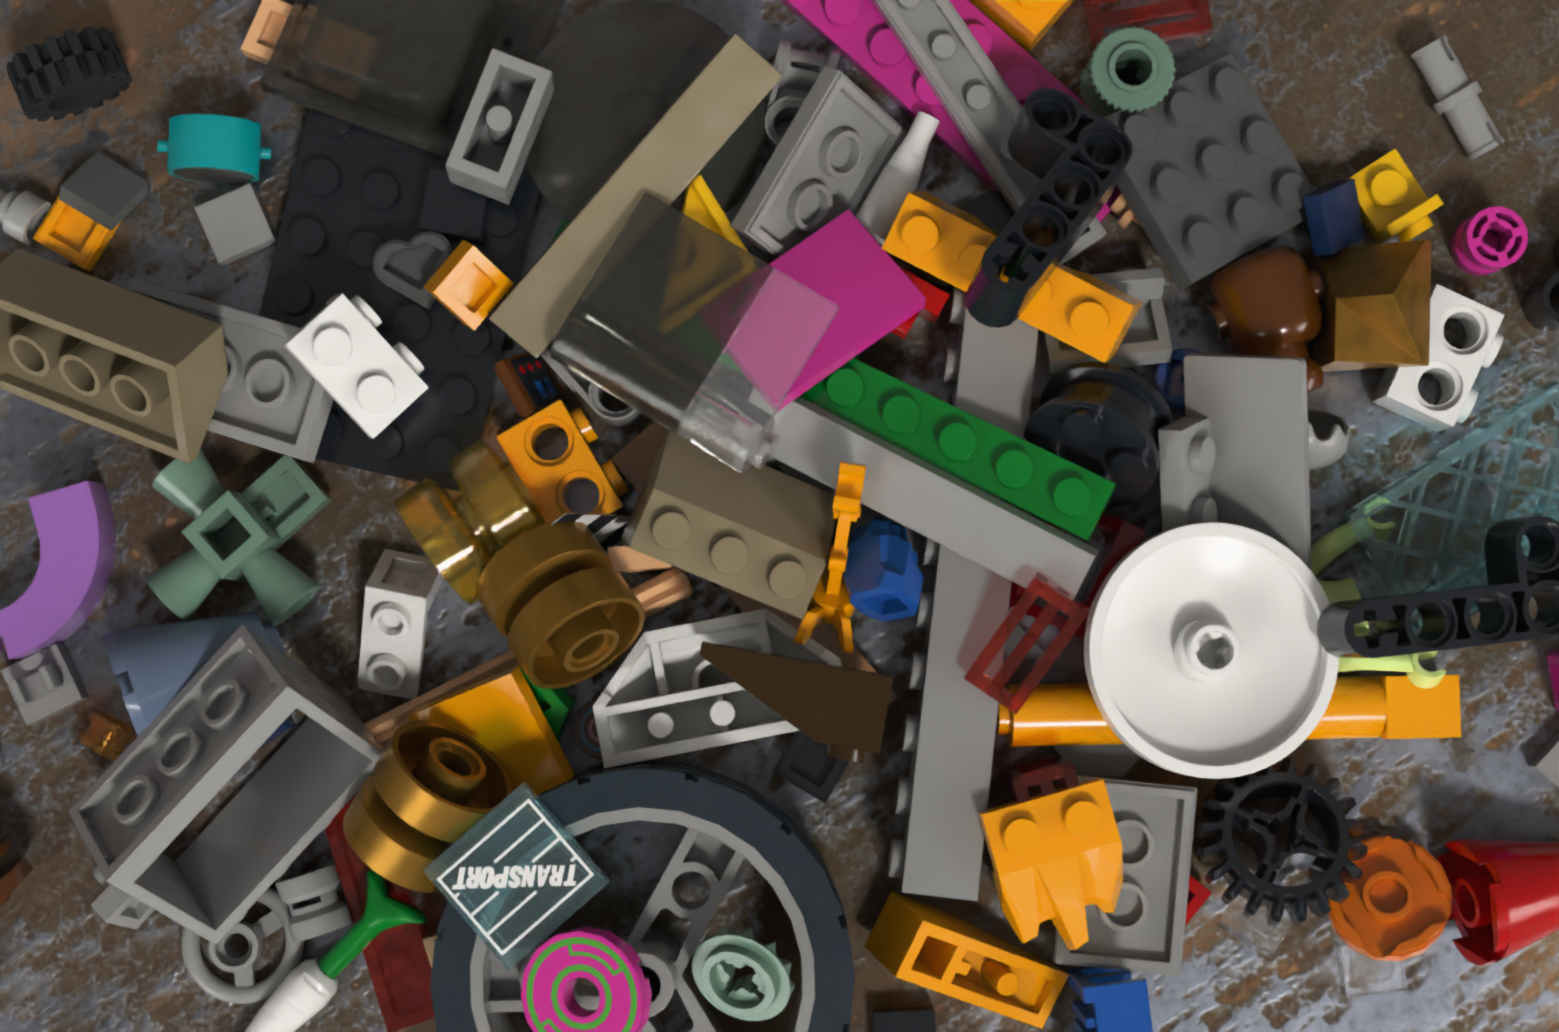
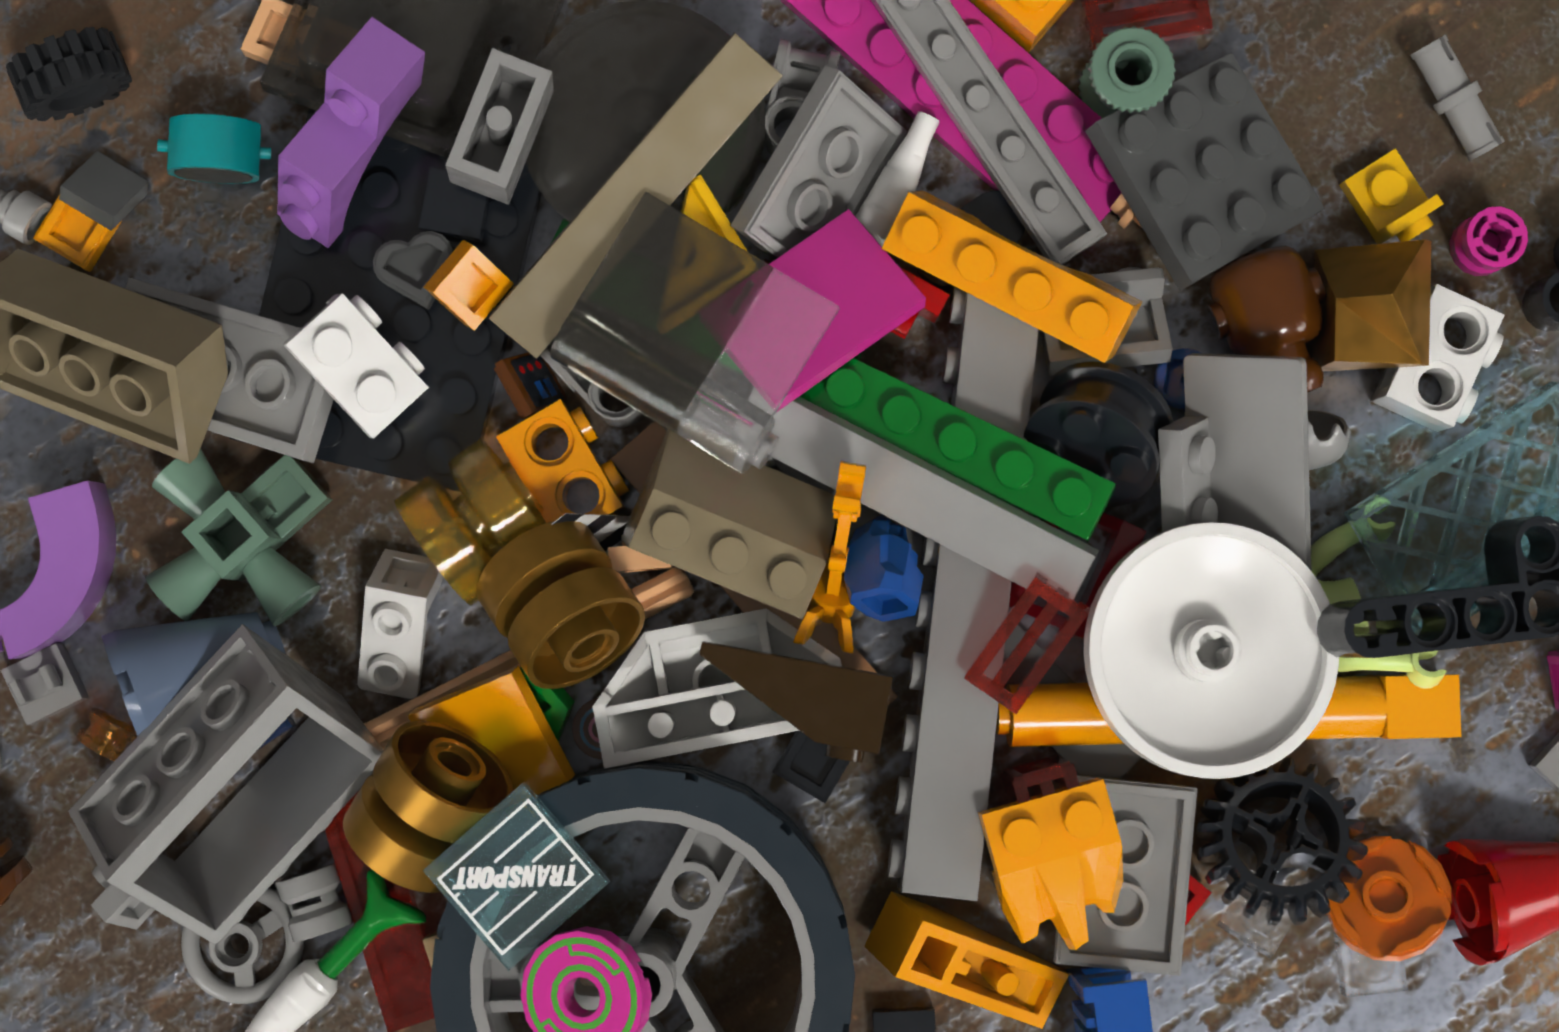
(236, 224): light grey tile -> none
(329, 154): none -> medium lavender arch
(748, 998): sand green gear -> none
(1079, 168): black beam -> none
(1333, 217): dark blue tile -> none

